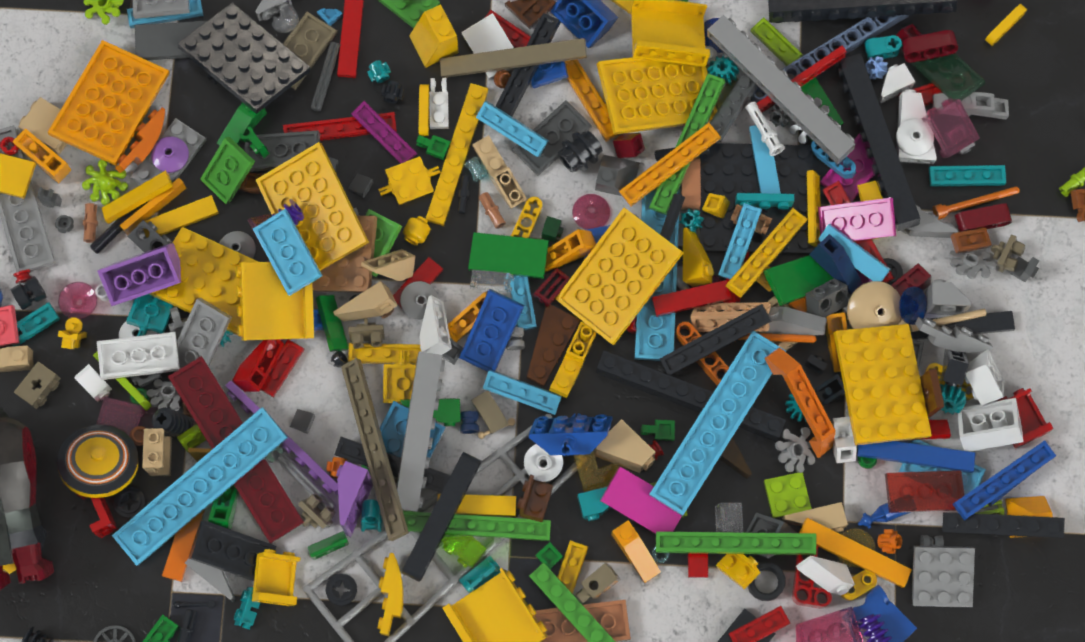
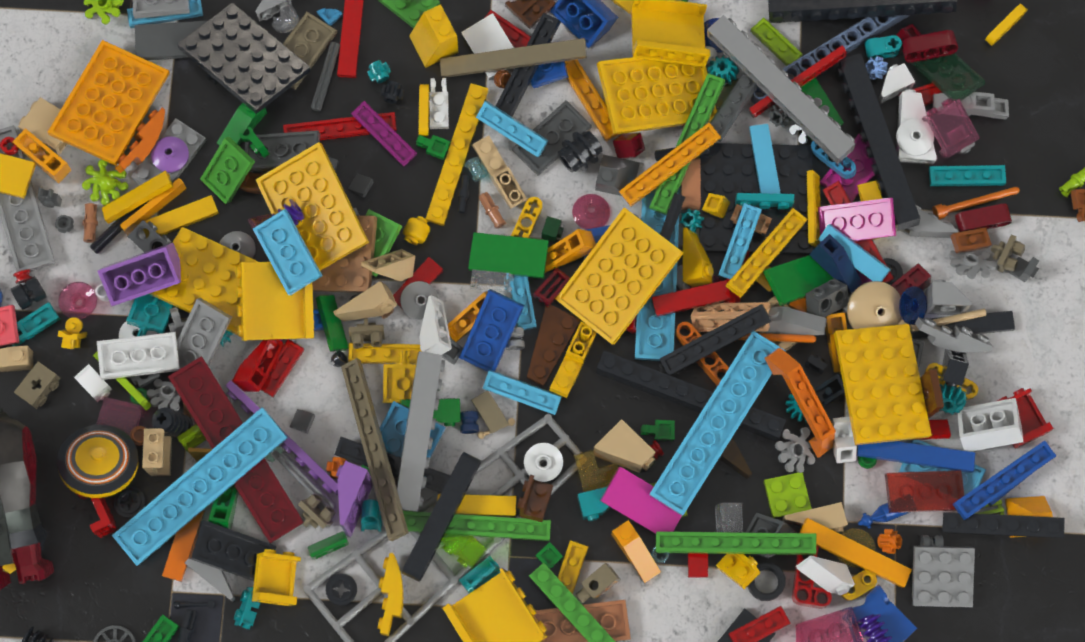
(409, 180): yellow plate -> none
(570, 435): blue slope -> none
(769, 136): white pin -> none
(985, 379): white slope -> none

